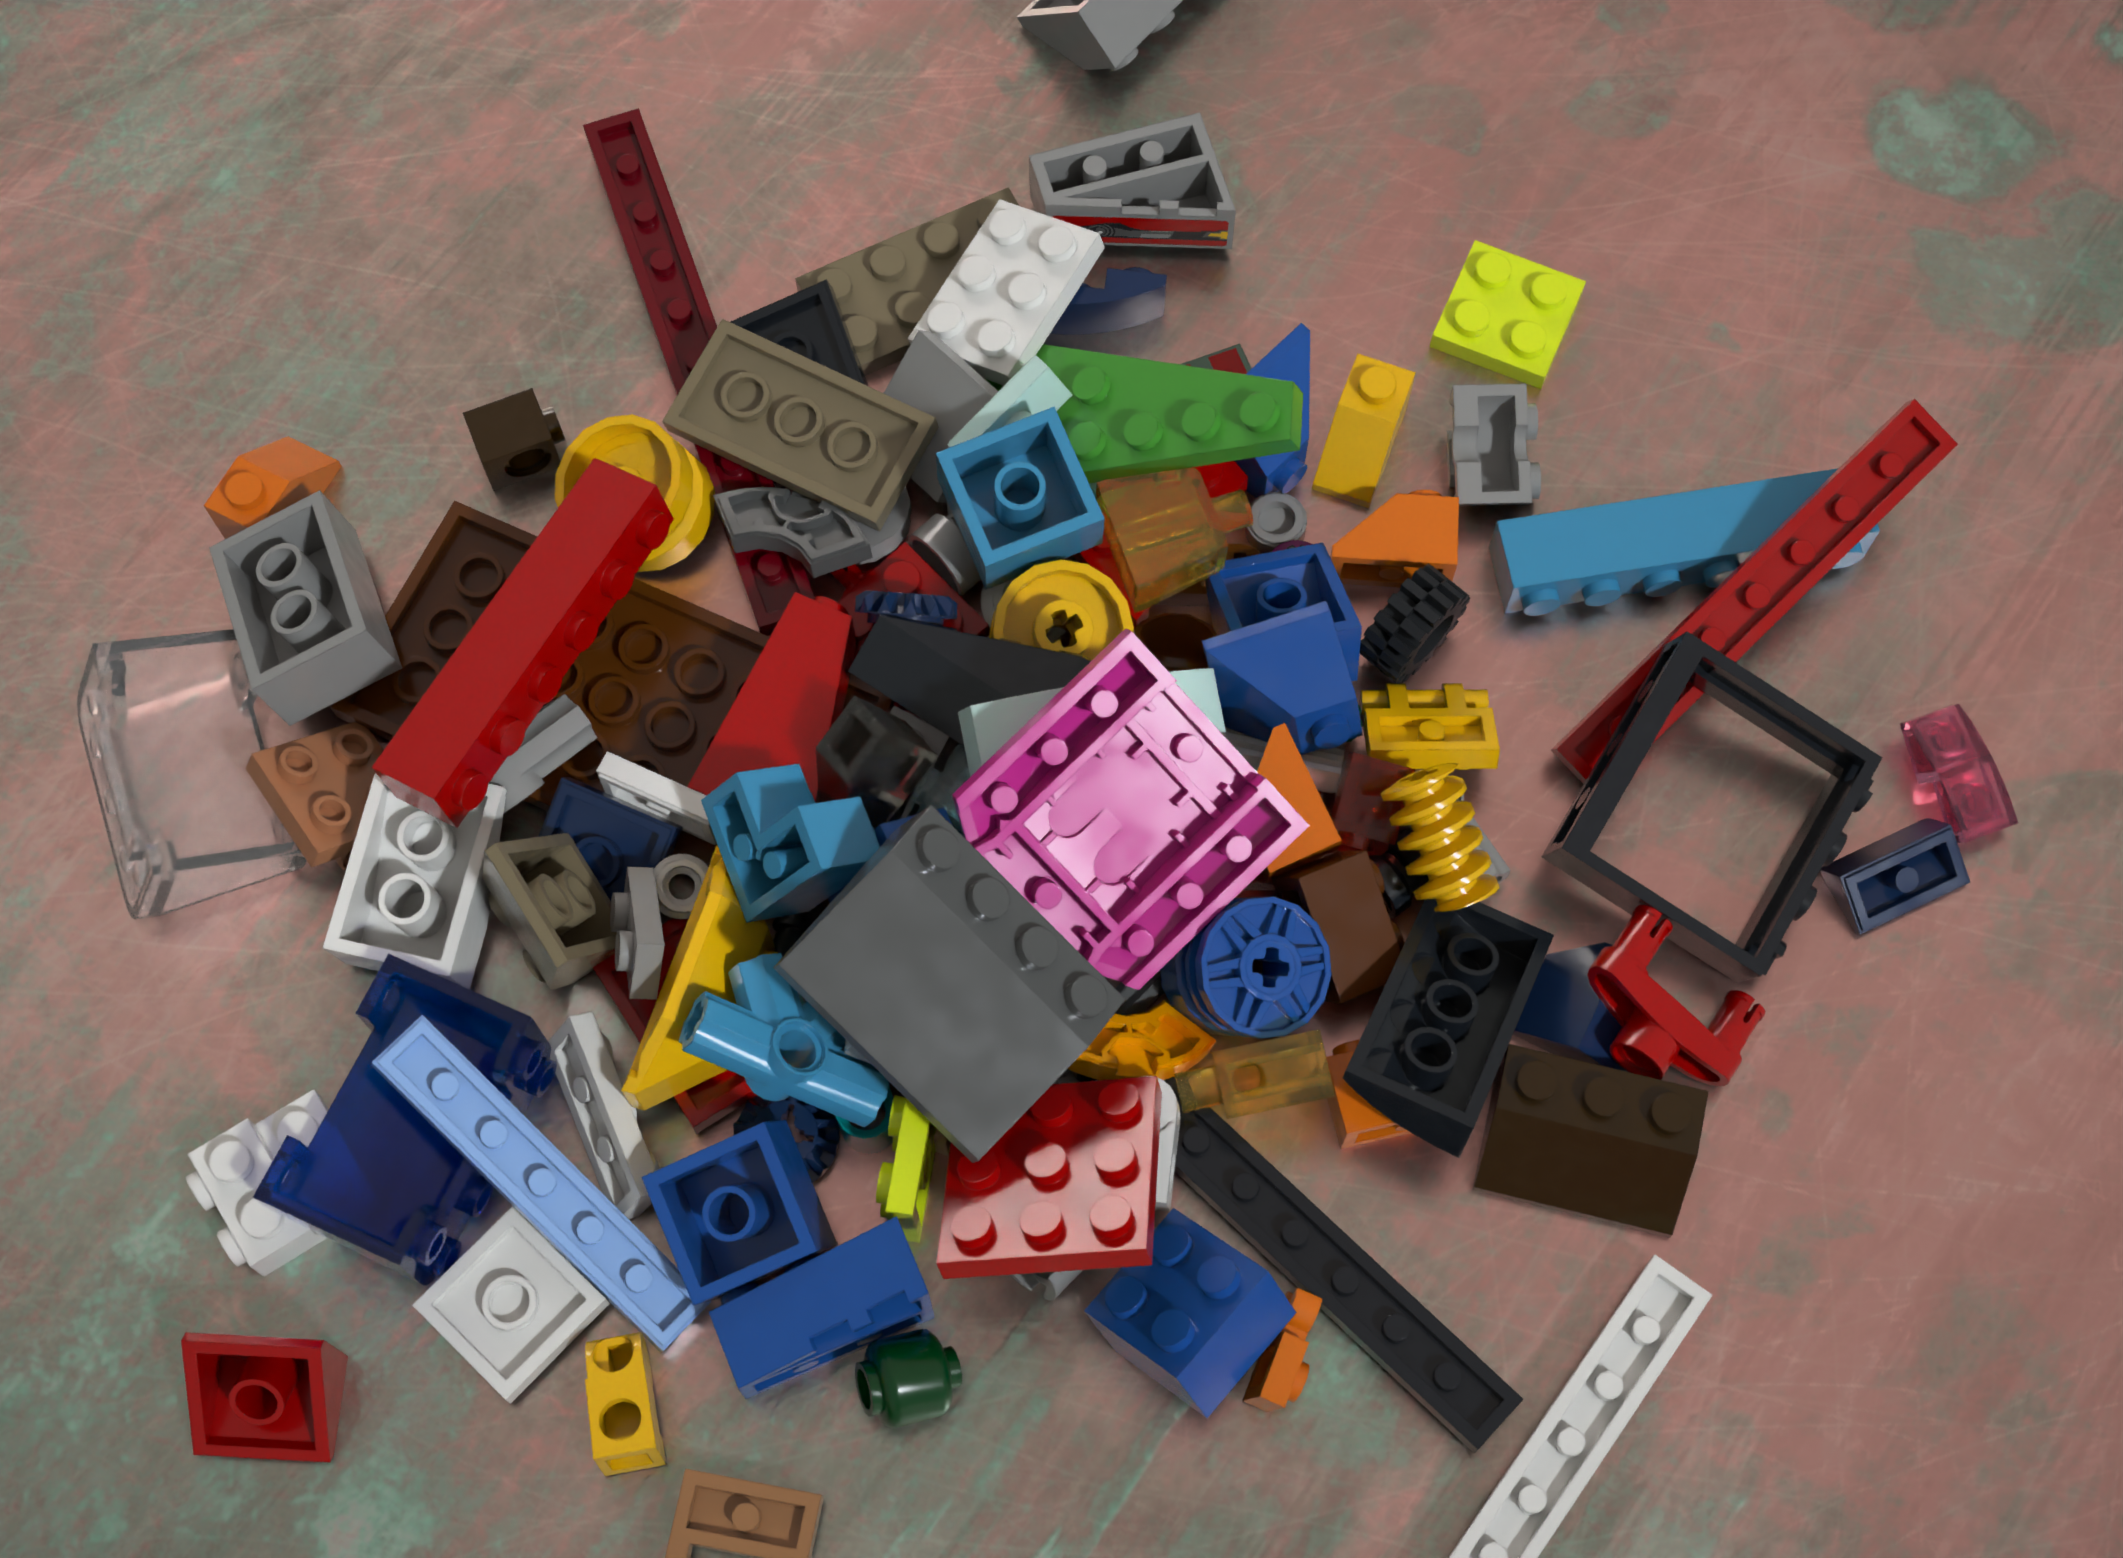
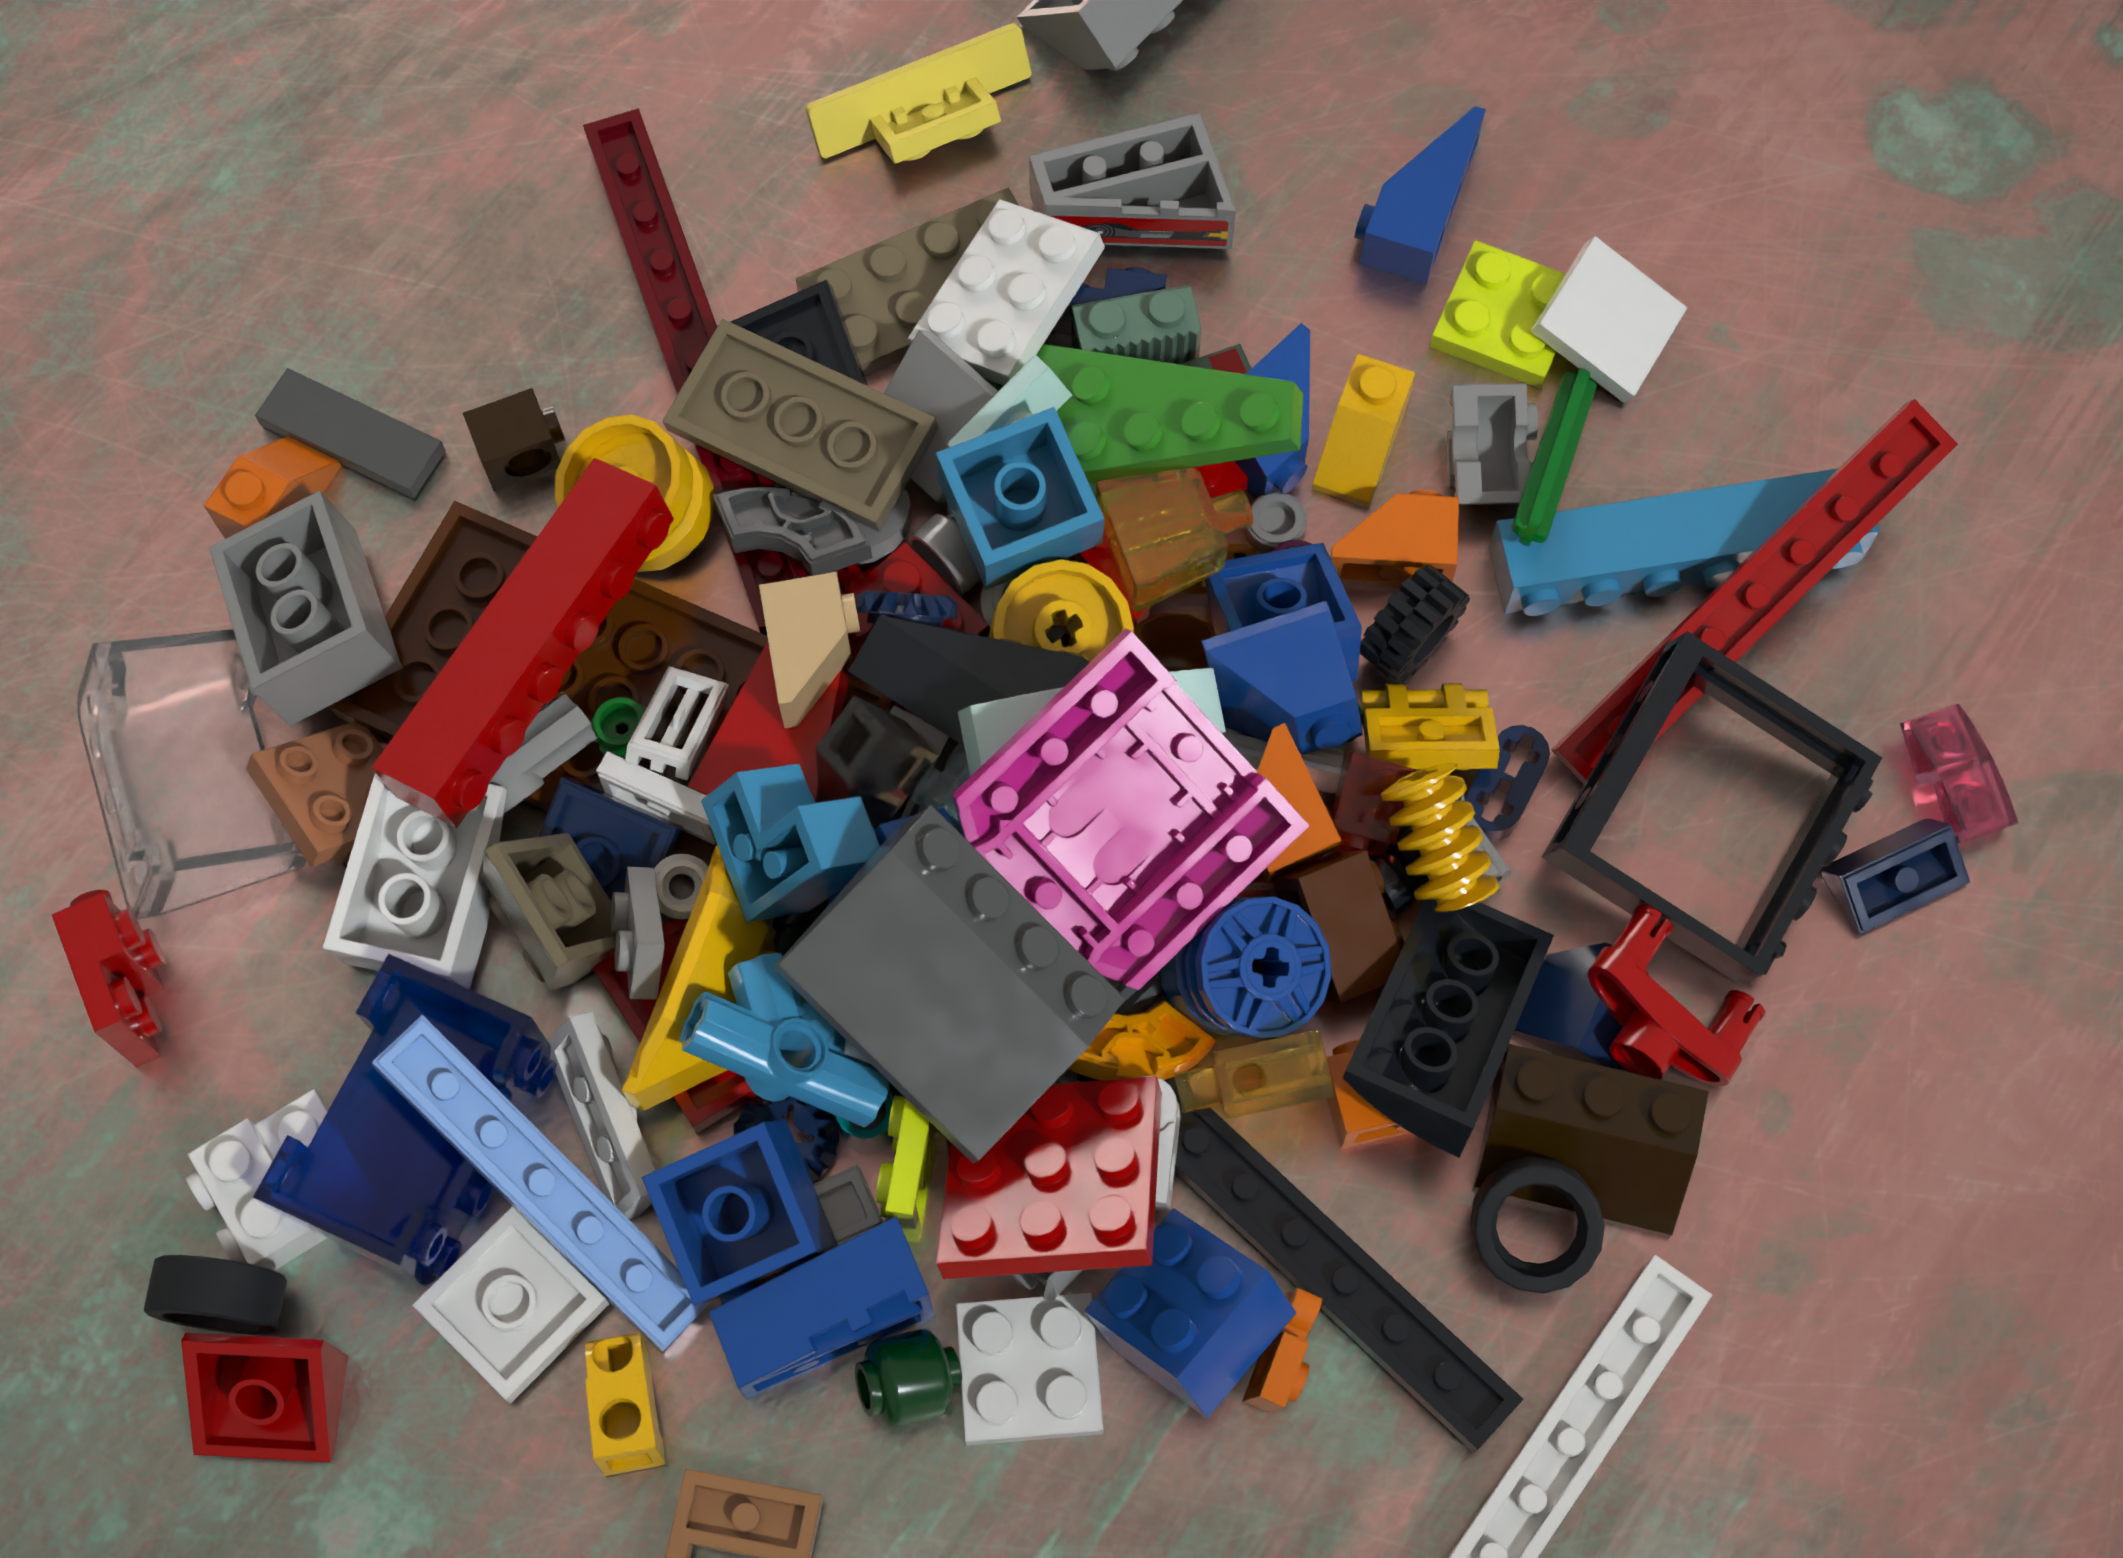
(114, 972): none -> red plate
(215, 1294): none -> black tyre
(351, 433): none -> dark grey tile
(611, 715): none -> green plate
(665, 751): none -> white tile
(806, 639): none -> tan slope
(848, 1204): none -> white tile
(925, 100): none -> light yellow bracket
(1028, 1369): none -> white plate
(1142, 325): none -> sand green brick
(1418, 202): none -> blue slope
(1518, 788): none -> dark blue beam
(1551, 1274): none -> black tyre
(1554, 457): none -> green axle
(1609, 319): none -> white tile

